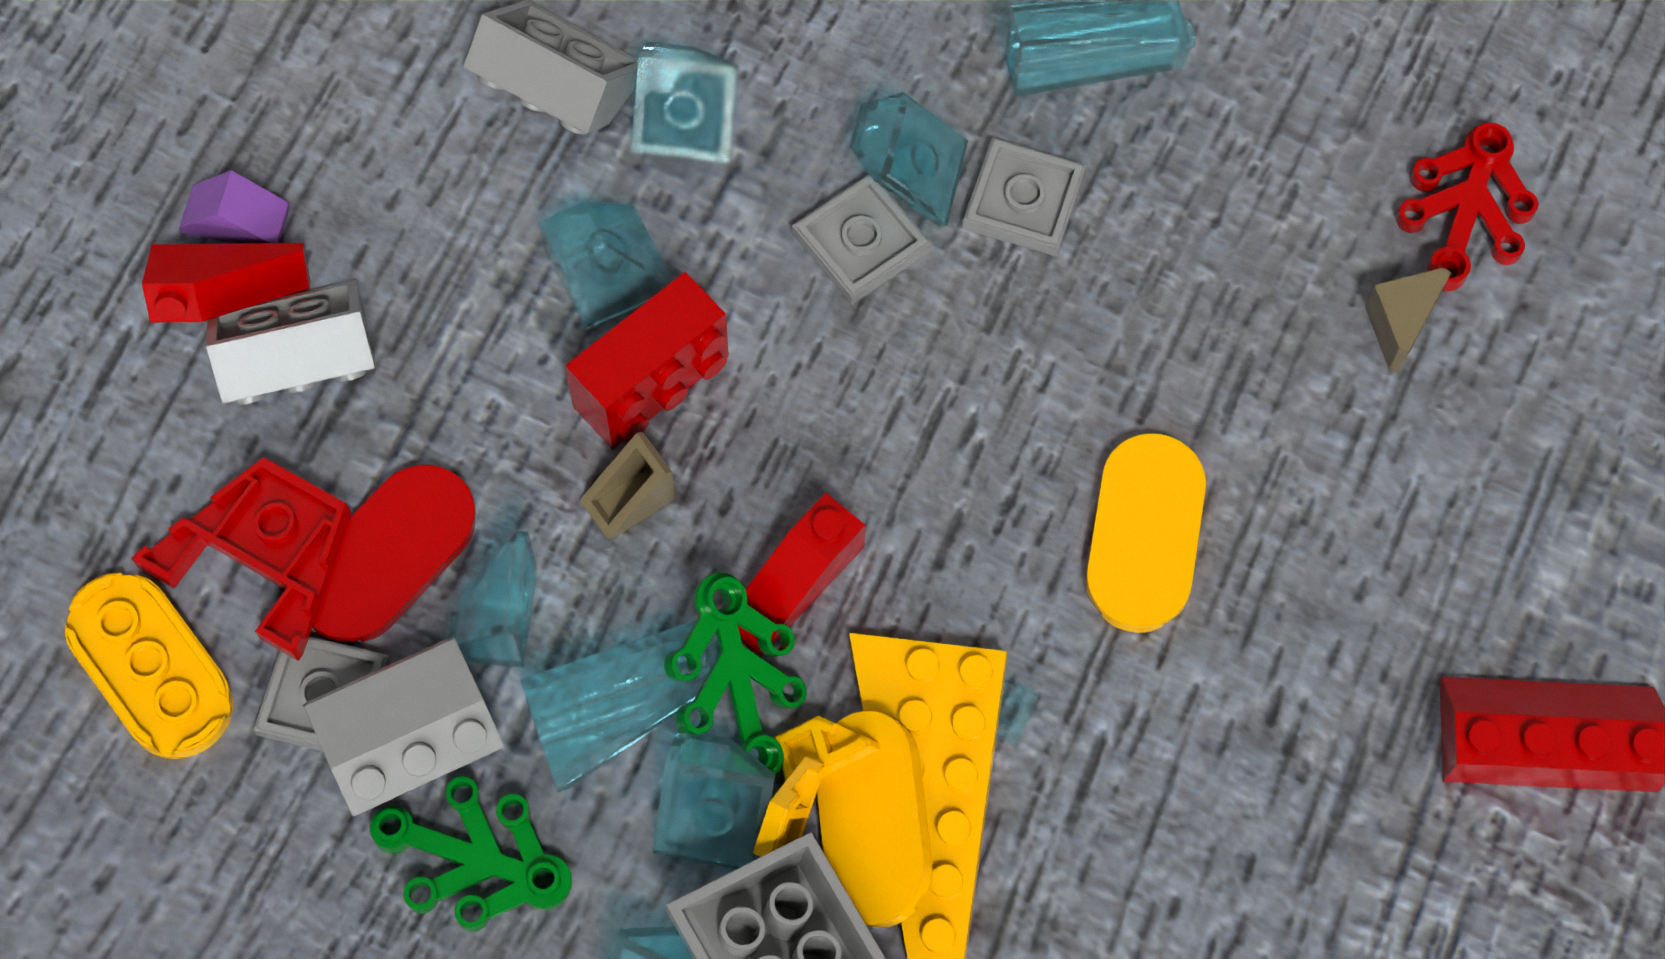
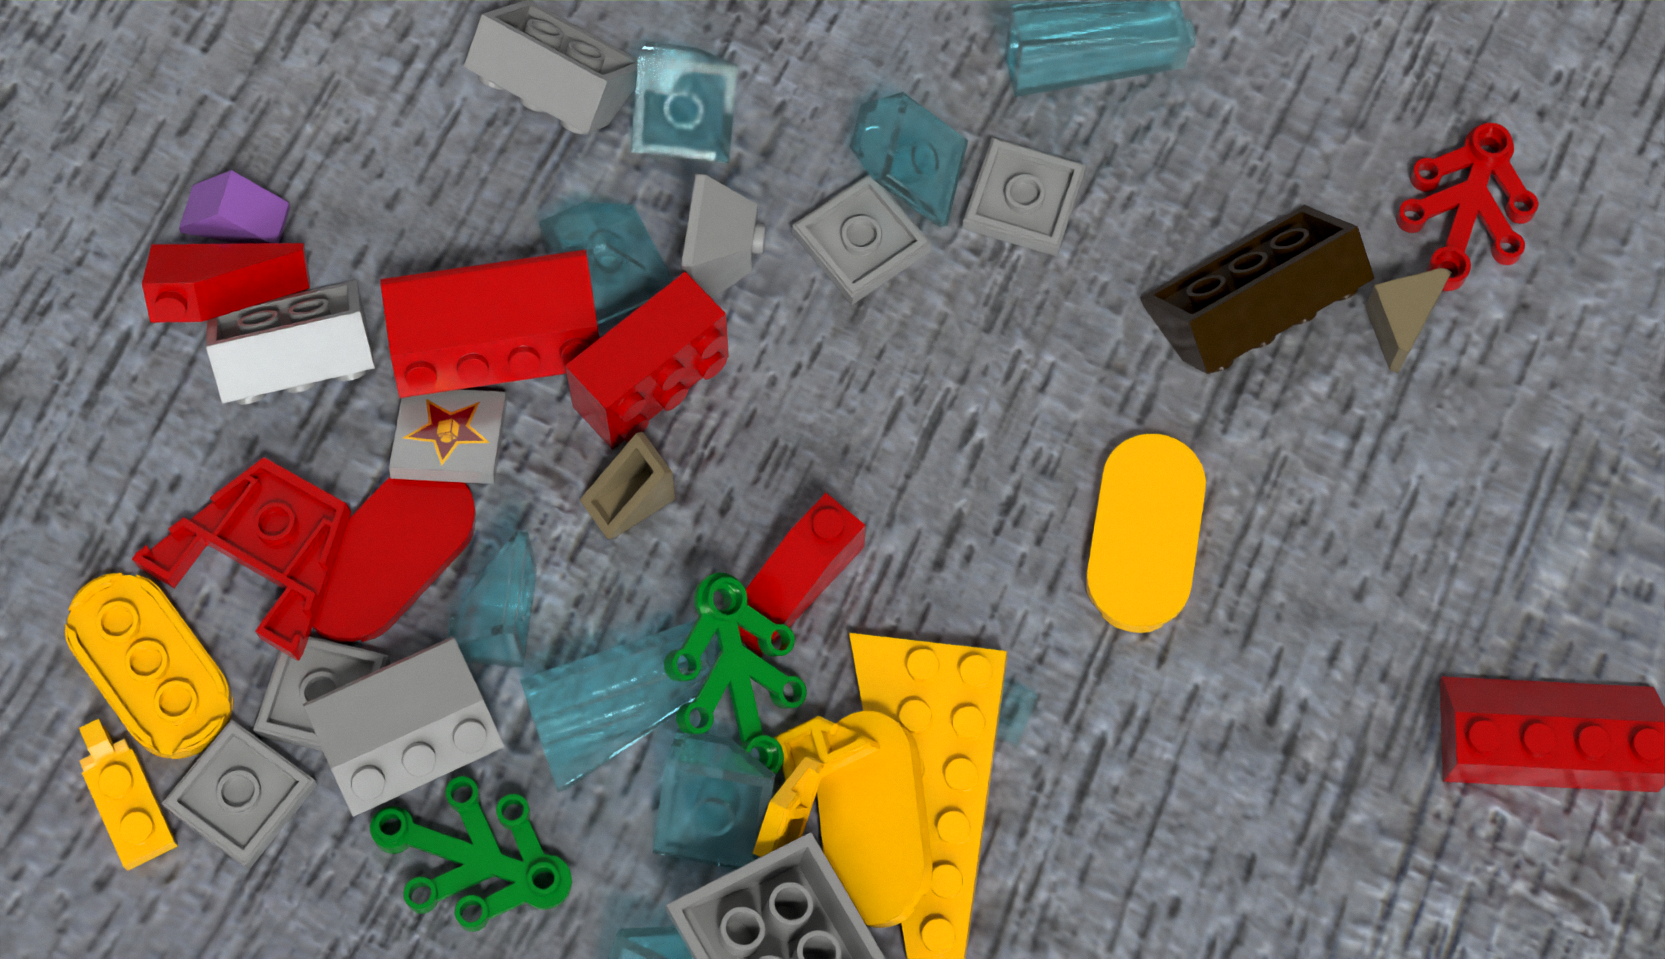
(124, 798): none -> yellow hinge
(239, 794): none -> light grey tile
(449, 436): none -> light grey tile
(488, 322): none -> red slope
(720, 236): none -> light grey slope
(1259, 288): none -> dark brown slope

